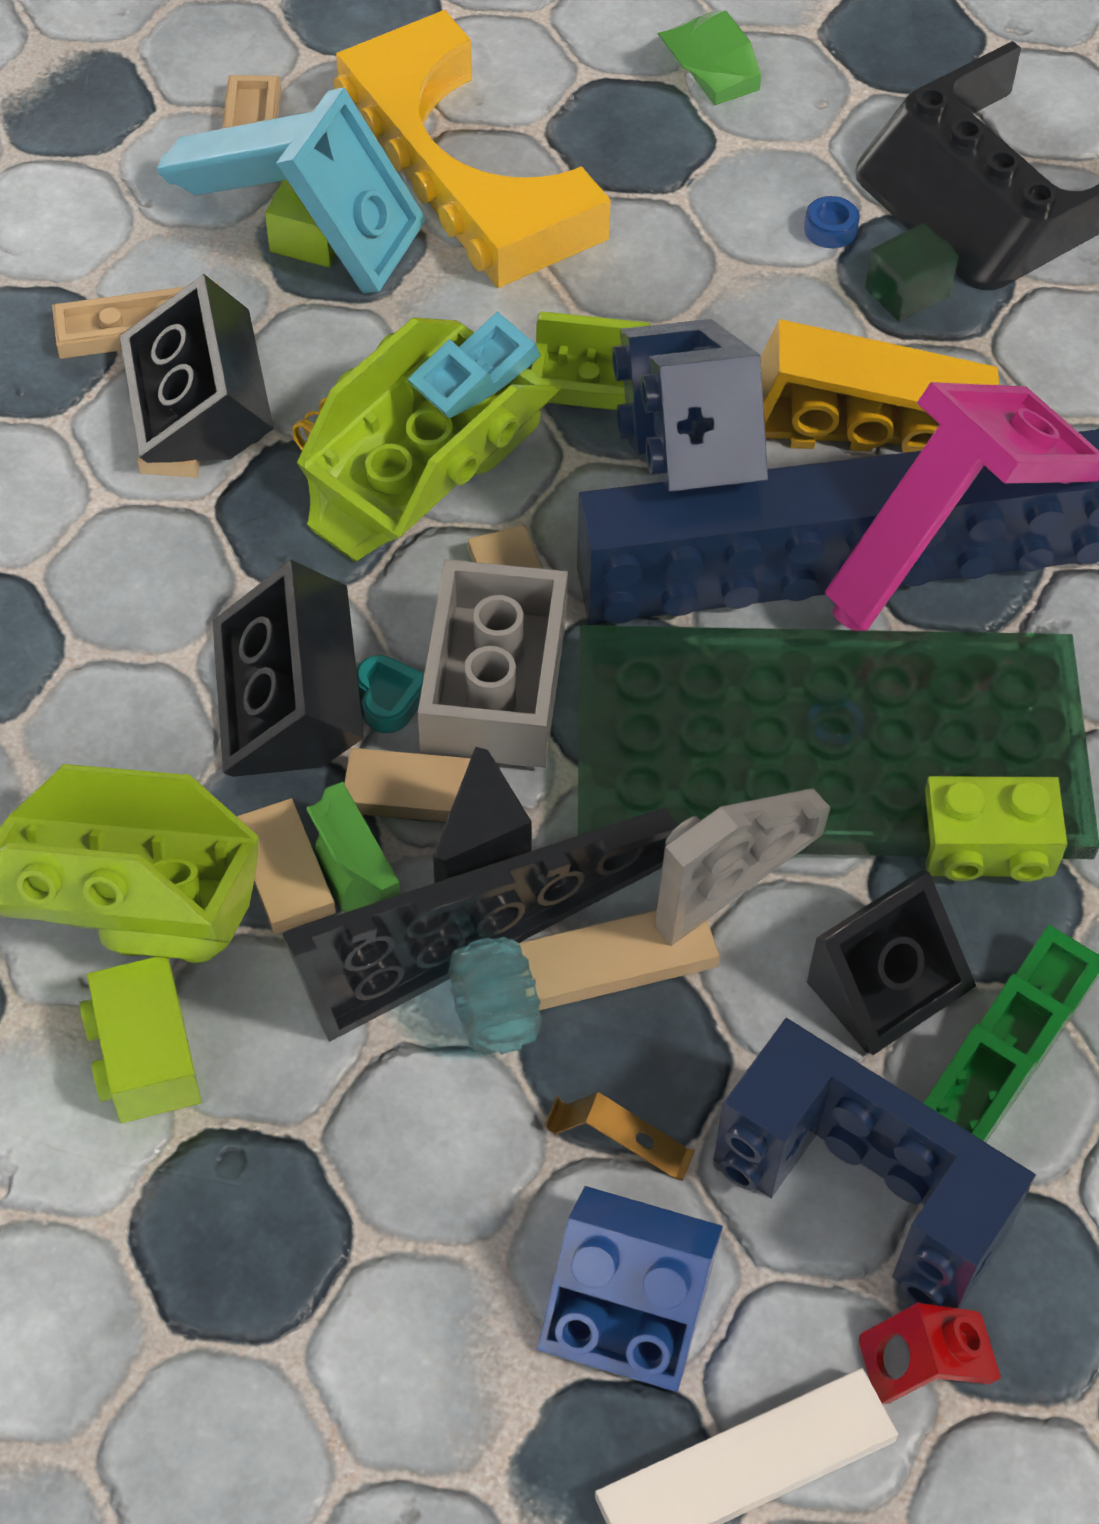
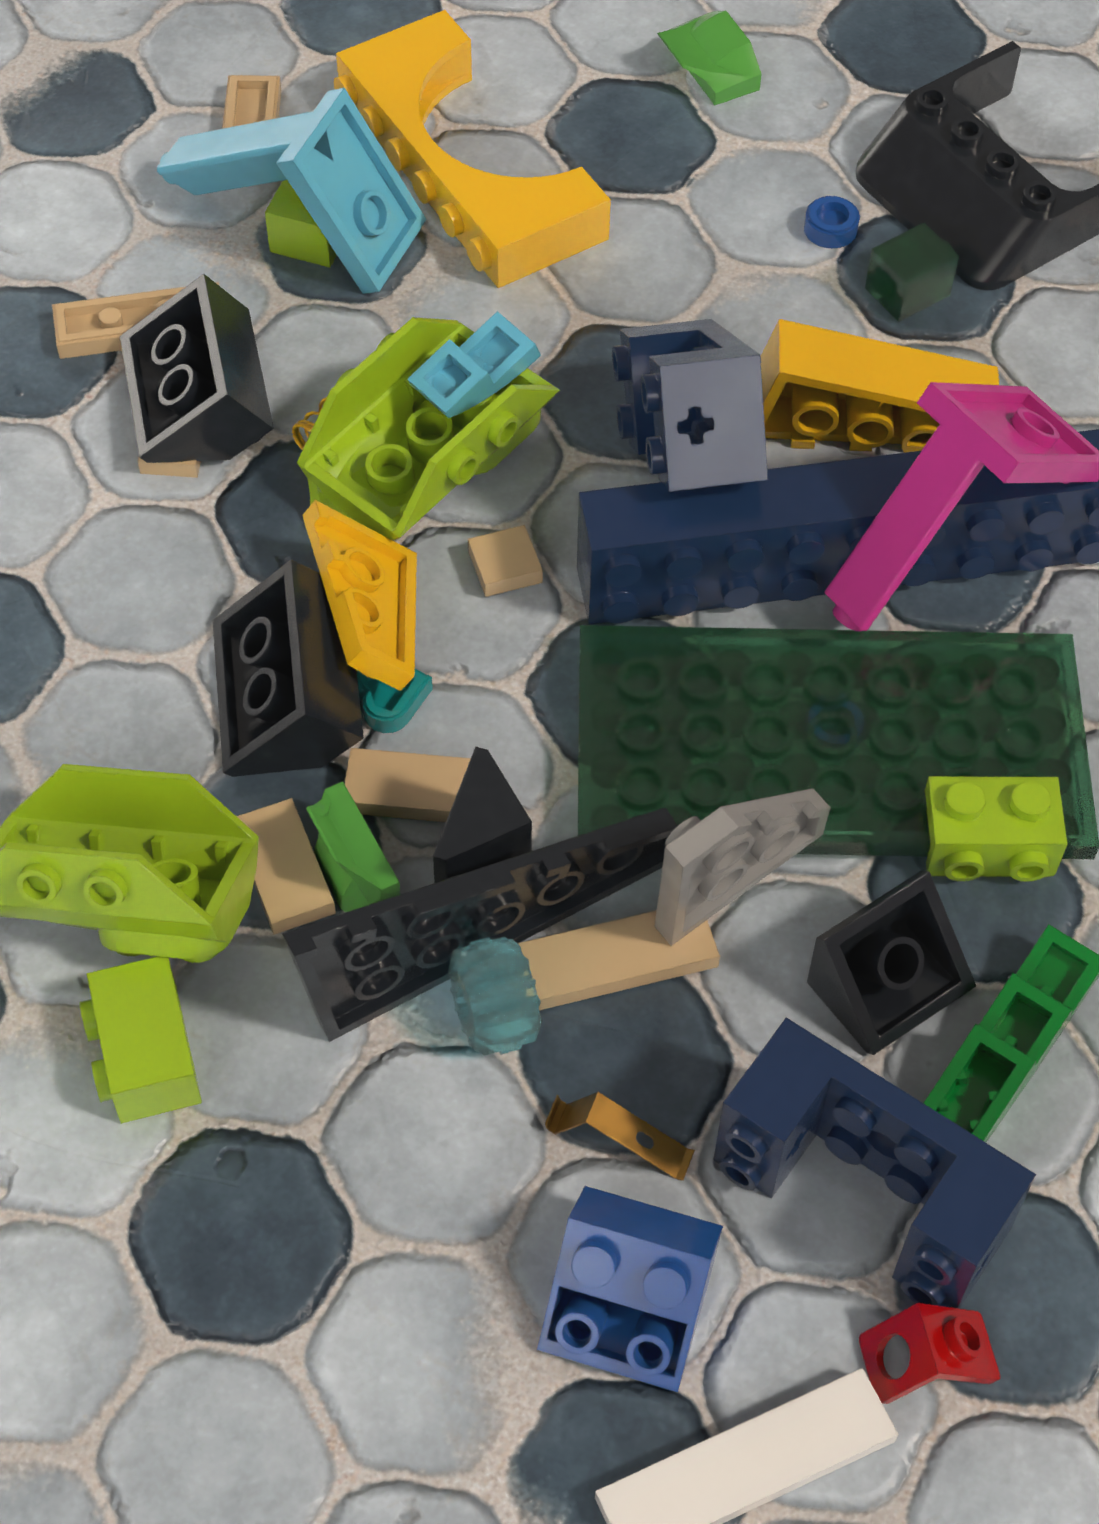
(369, 593): none -> yellow wing
(493, 662): light grey brick -> none
(579, 358): lime bracket -> none

